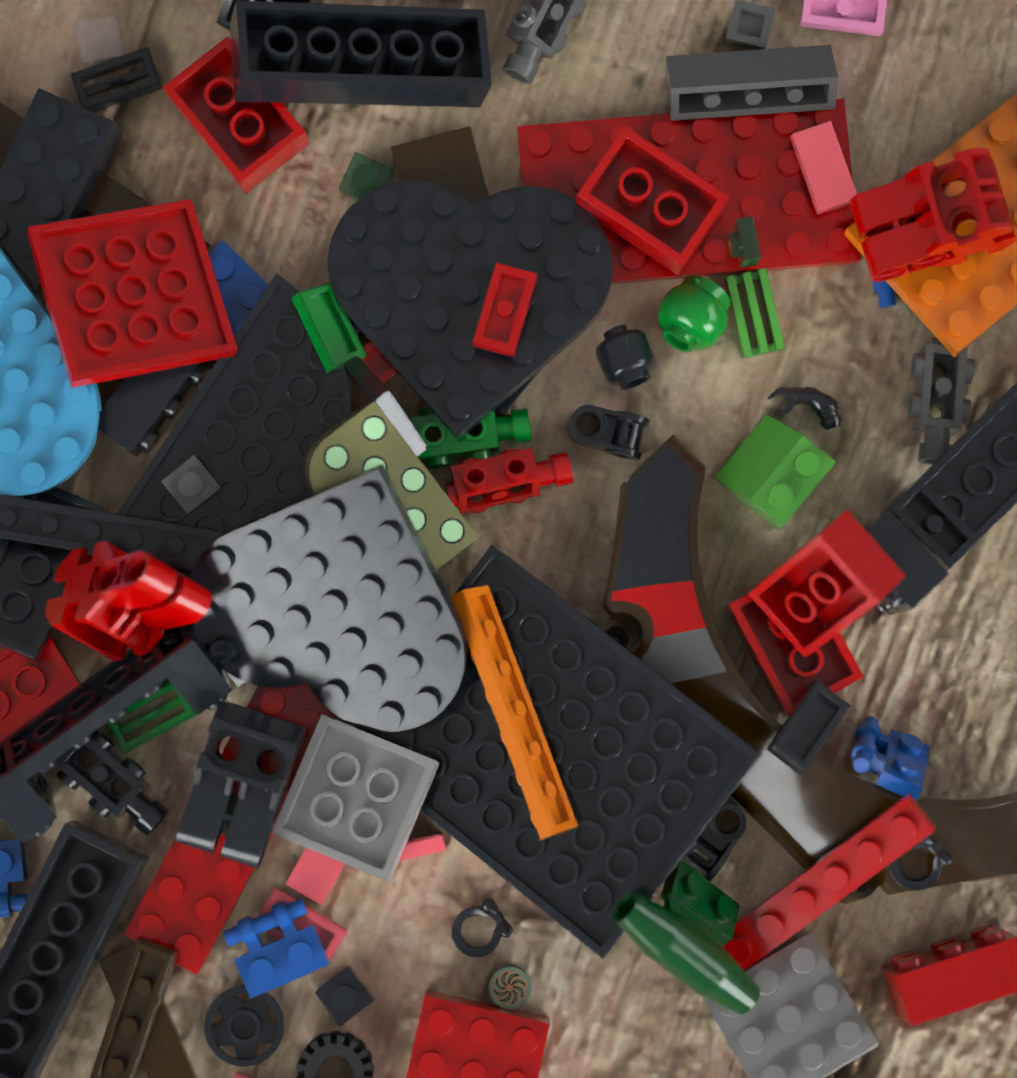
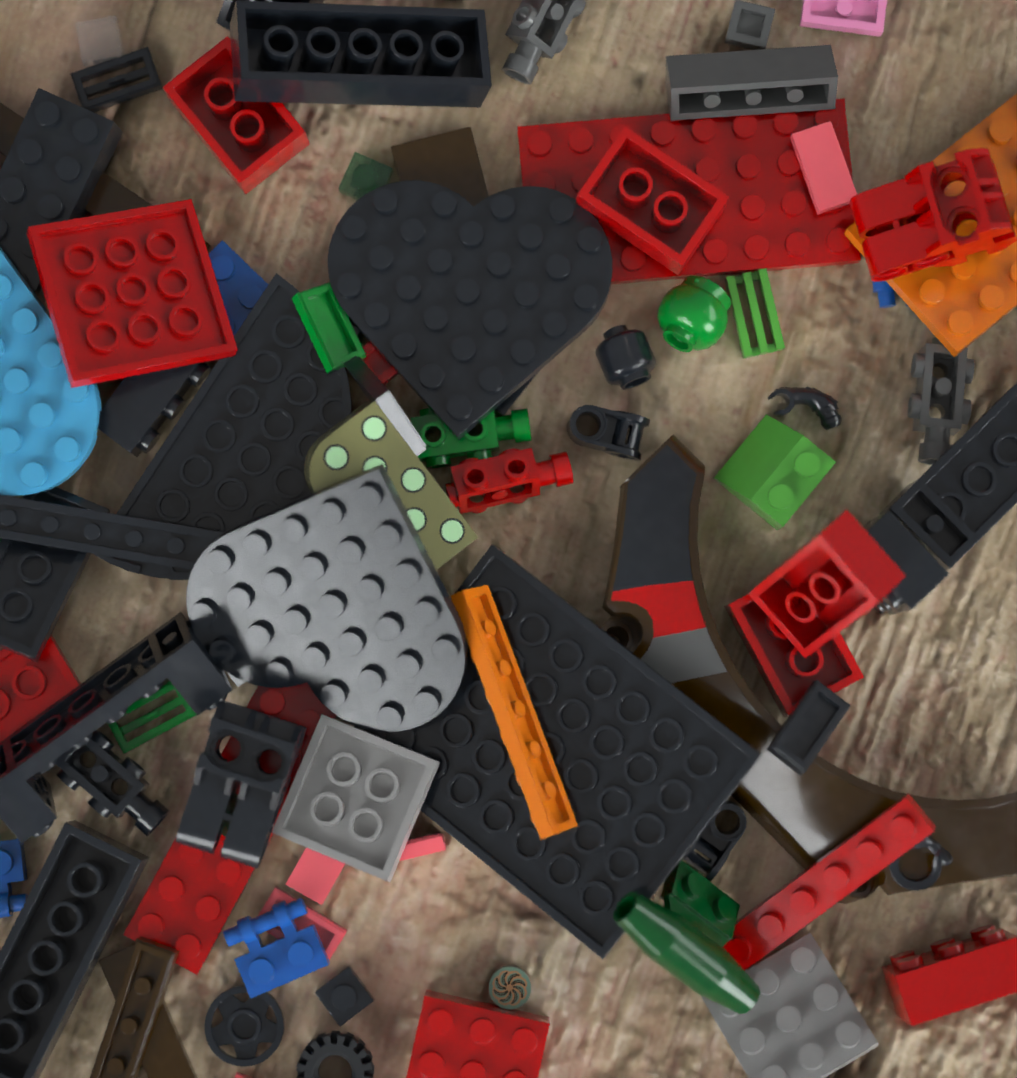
(123, 600): red connector -> none
(191, 484): dark grey plate -> none
(502, 929): black piece -> none
(505, 310): red plate -> none
(744, 242): clear green plate -> none
(895, 758): blue plate -> none

